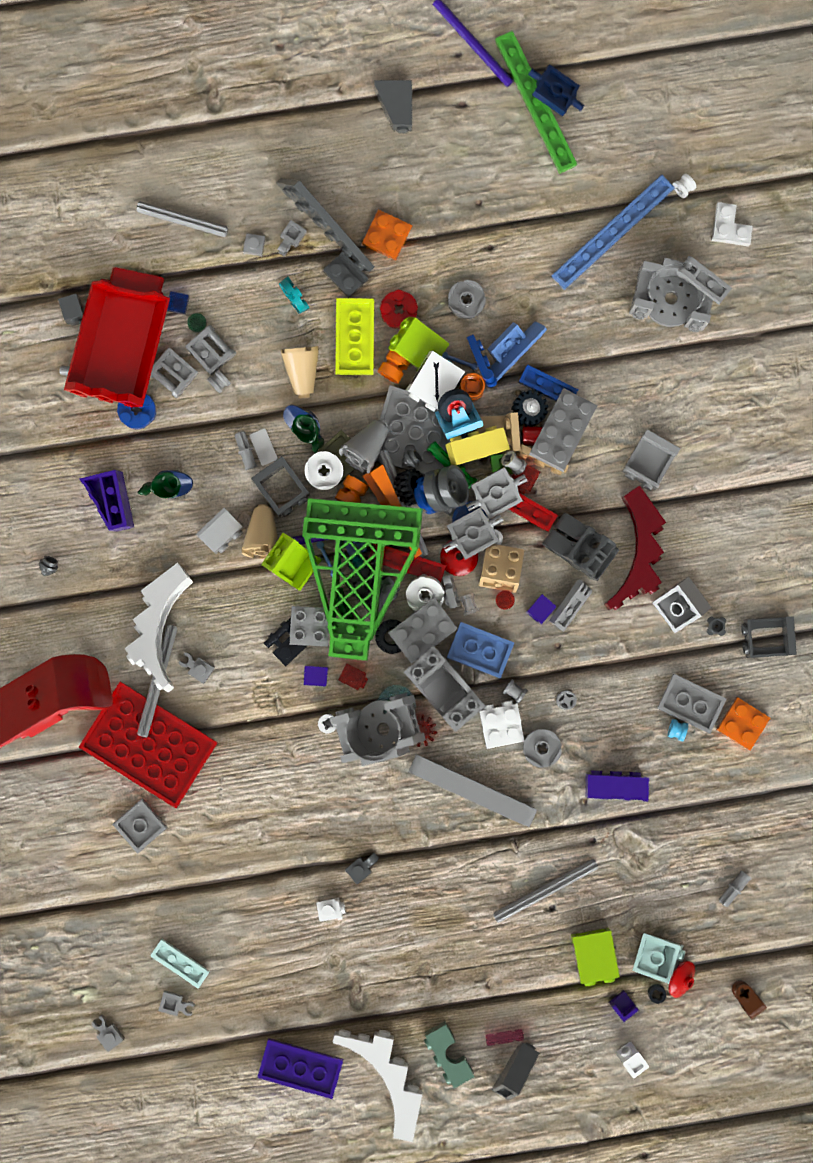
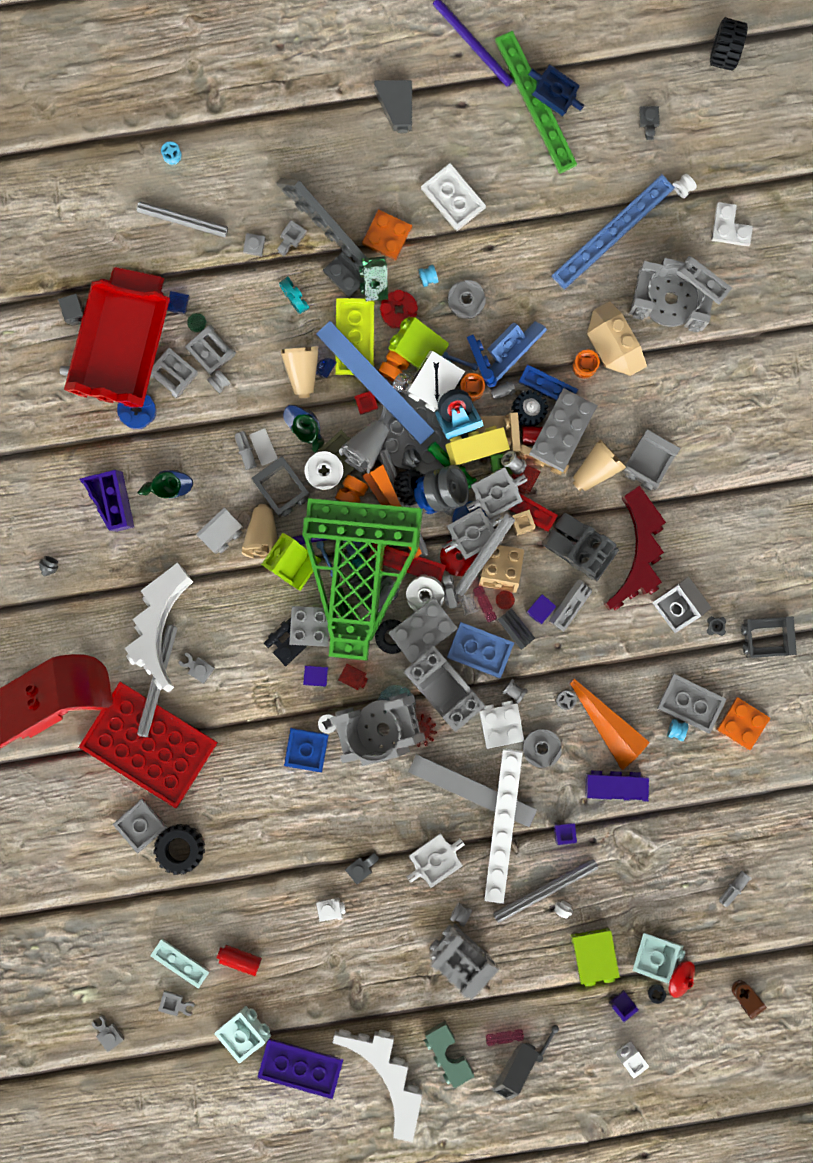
(162, 849): none -> black tyre
(170, 148): none -> medium azure wheel
(239, 960): none -> red brick
(243, 1034): none -> light aqua plate
(306, 750): none -> blue plate
(325, 367): none -> clear blue plate
(366, 403): none -> red plate
(374, 278): none -> clear green brick
(375, 382): none -> medium blue tile
(403, 380): none -> clear beam
(428, 275): none -> medium azure wheel
(435, 860): none -> white plate
(453, 197): none -> white plate
(460, 914): none -> light grey wheel
(462, 961): none -> light grey piece
(484, 554): none -> light grey axle
(484, 604): none -> clear pink axle
(502, 390): none -> light grey pin
(503, 825): none -> white plate
(516, 628): none -> dark grey tile
(523, 523): none -> tan panel
(555, 1029): none -> dark grey hinge
(563, 909): none -> white plate
(565, 833): none -> dark purple panel
(586, 364): none -> orange wheel
(597, 467): none -> tan cone
(615, 340): none -> tan wedge
(618, 735): none -> orange wedge
(649, 119): none -> dark grey plate
(728, 44): none -> black tyre

